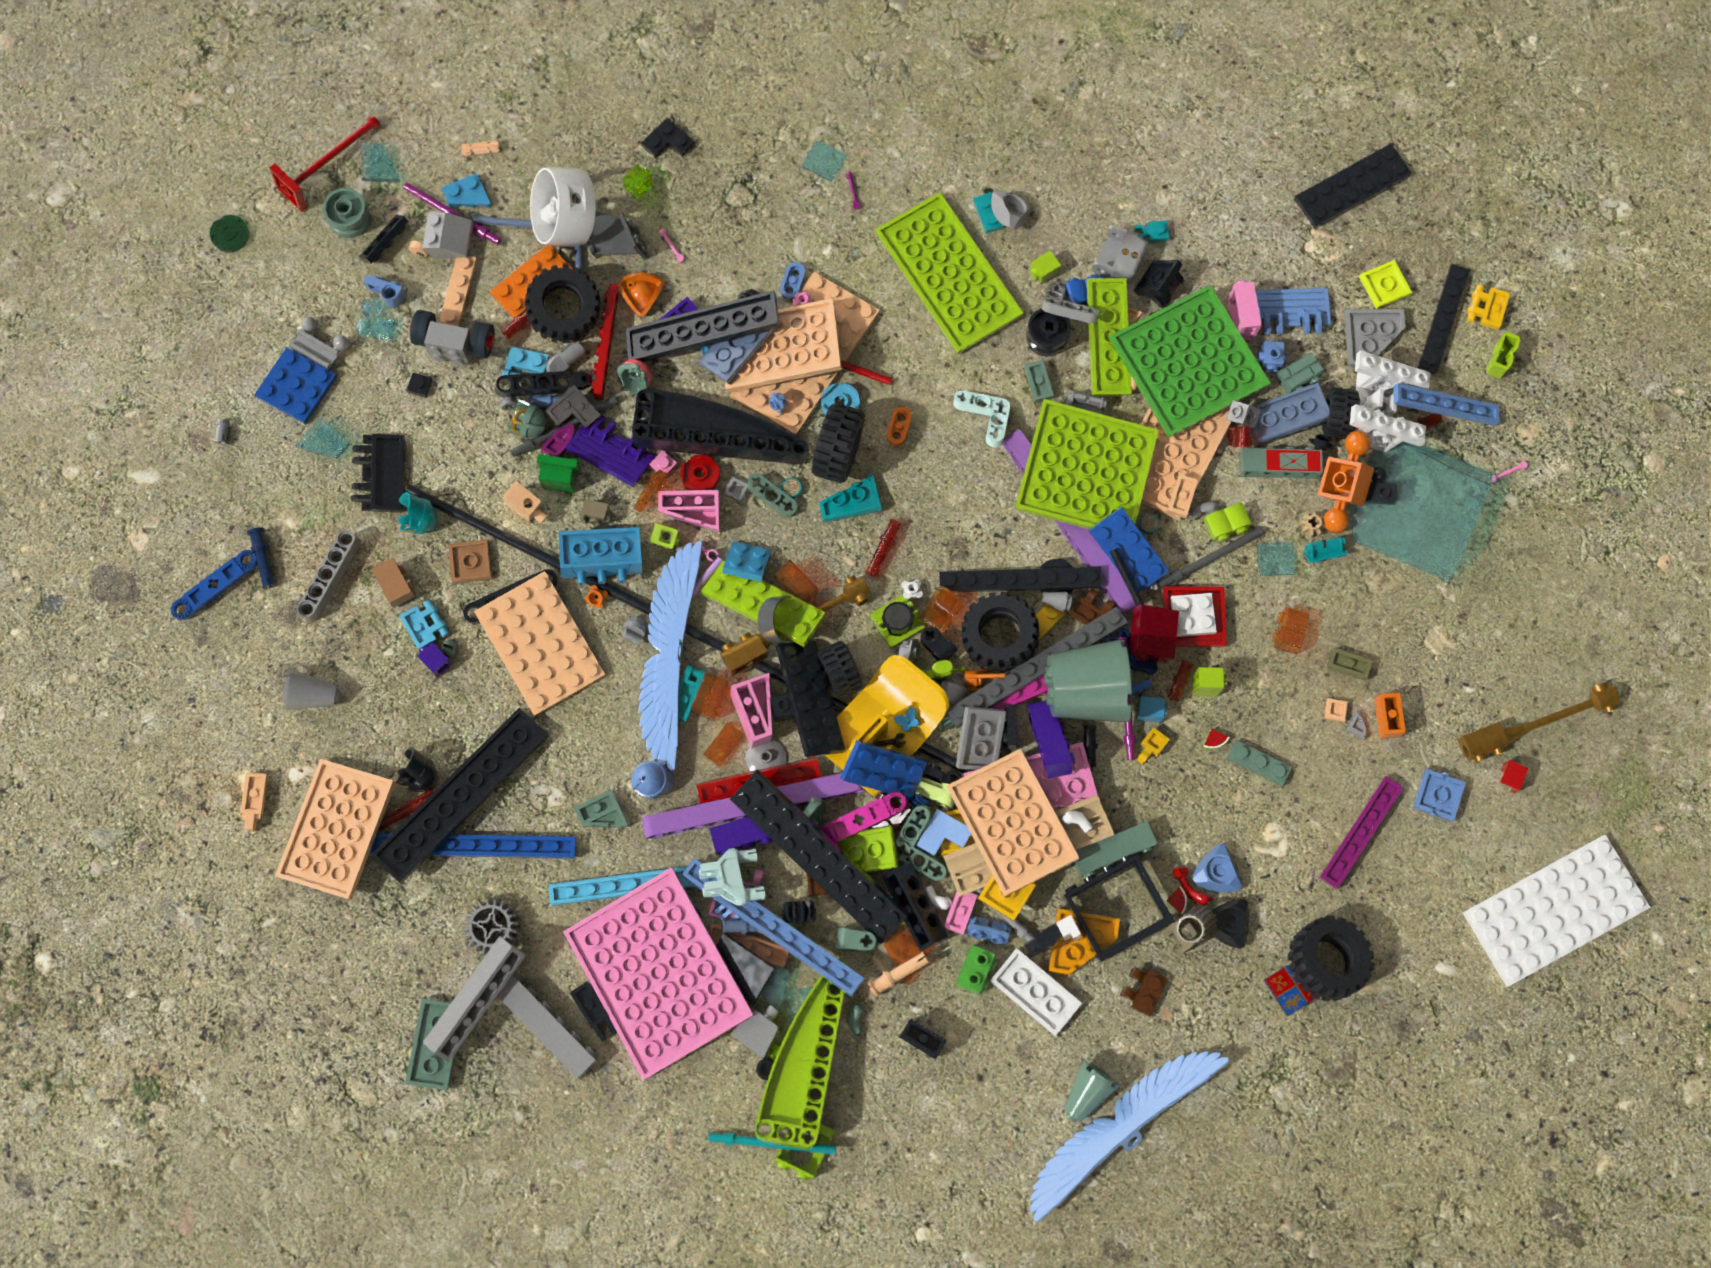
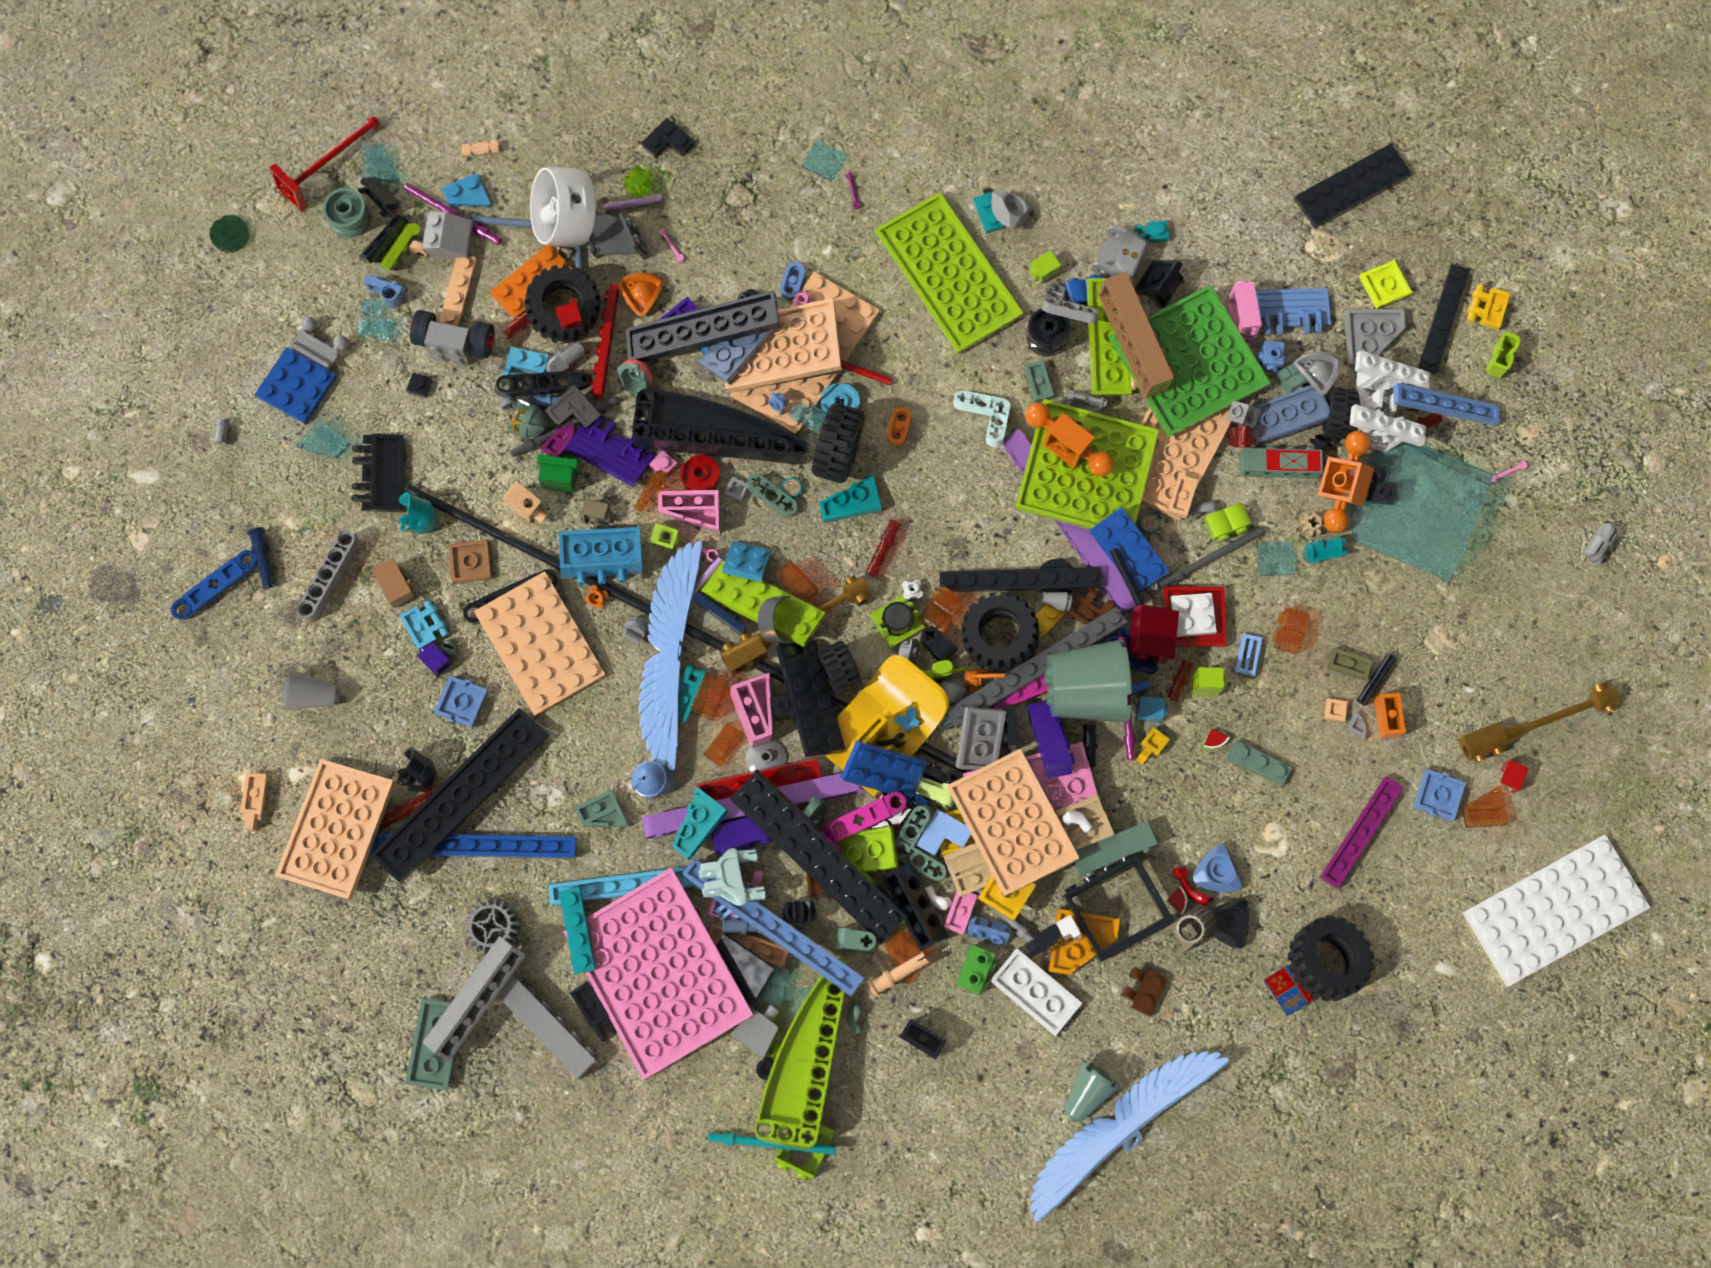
(380, 196): none -> black hinge
(400, 245): none -> lime plate
(461, 701): none -> medium blue plate
(569, 315): none -> red panel
(577, 930): none -> teal plate
(633, 202): none -> lavender bar
(701, 820): none -> teal wing
(719, 614): none -> dark blue tile
(812, 418): none -> clear light blue plate
(1069, 440): none -> orange brick
(1135, 335): none -> medium nougat brick
(1245, 671): none -> light blue tile
(1319, 370): none -> light grey hat
(1376, 679): none -> black axle
(1486, 811): none -> clear orange wing
(1600, 543): none -> light grey arm

